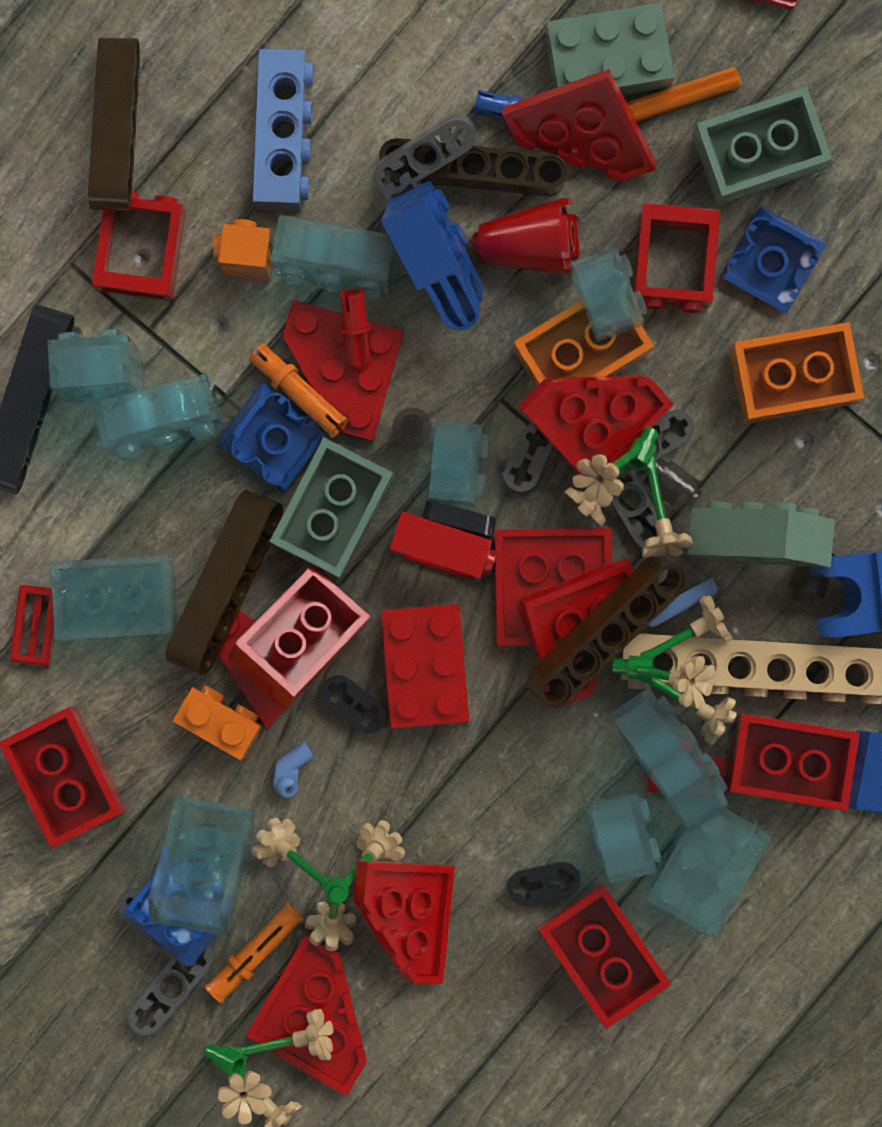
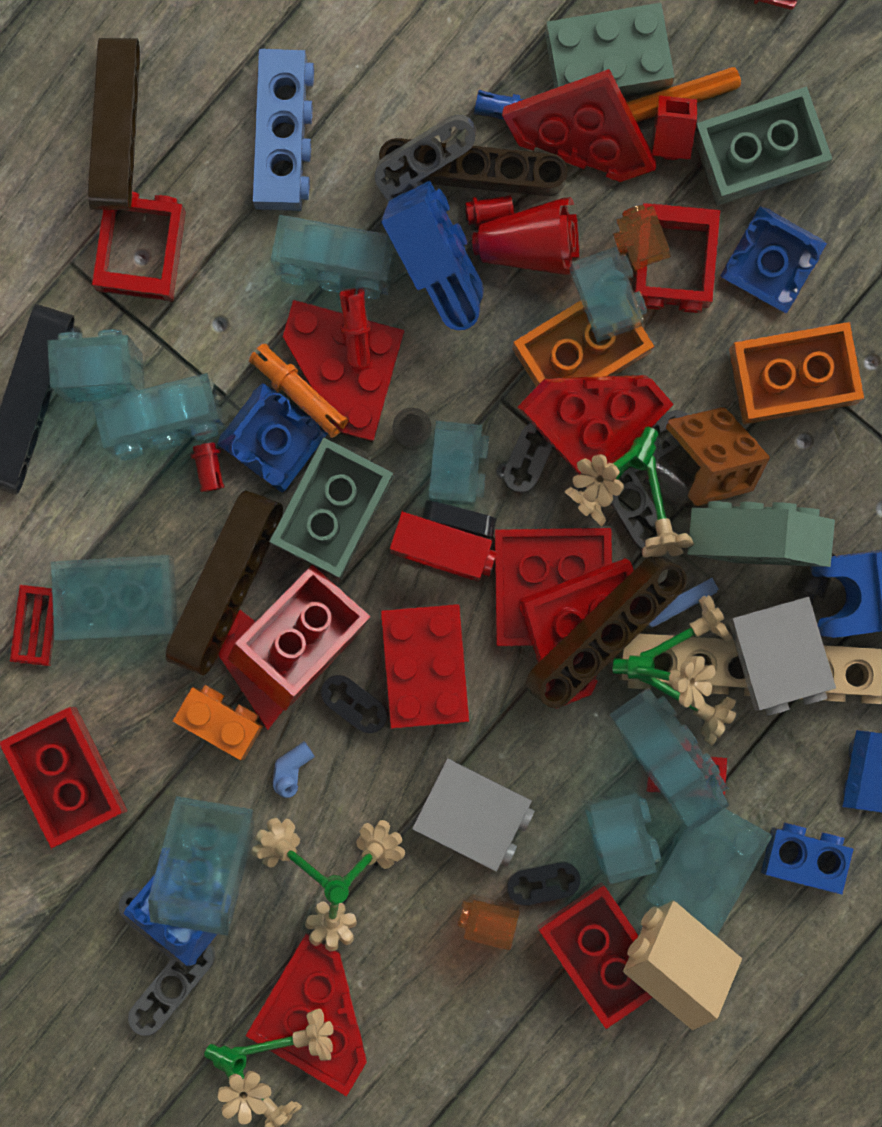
(208, 466): none -> red pin
(221, 986): orange pin -> none
(244, 250): orange brick -> none
(408, 914): red plate -> none
(474, 815): none -> light grey brick
(488, 209): none -> red pin
(489, 921): none -> clear orange brick
(641, 237): none -> clear orange brick
(674, 127): none -> red brick
(682, 964): none -> tan brick
(725, 452): none -> dark orange bracket
(782, 656): none -> light grey brick
(792, 761): red brick -> none
(805, 867): none -> blue brick

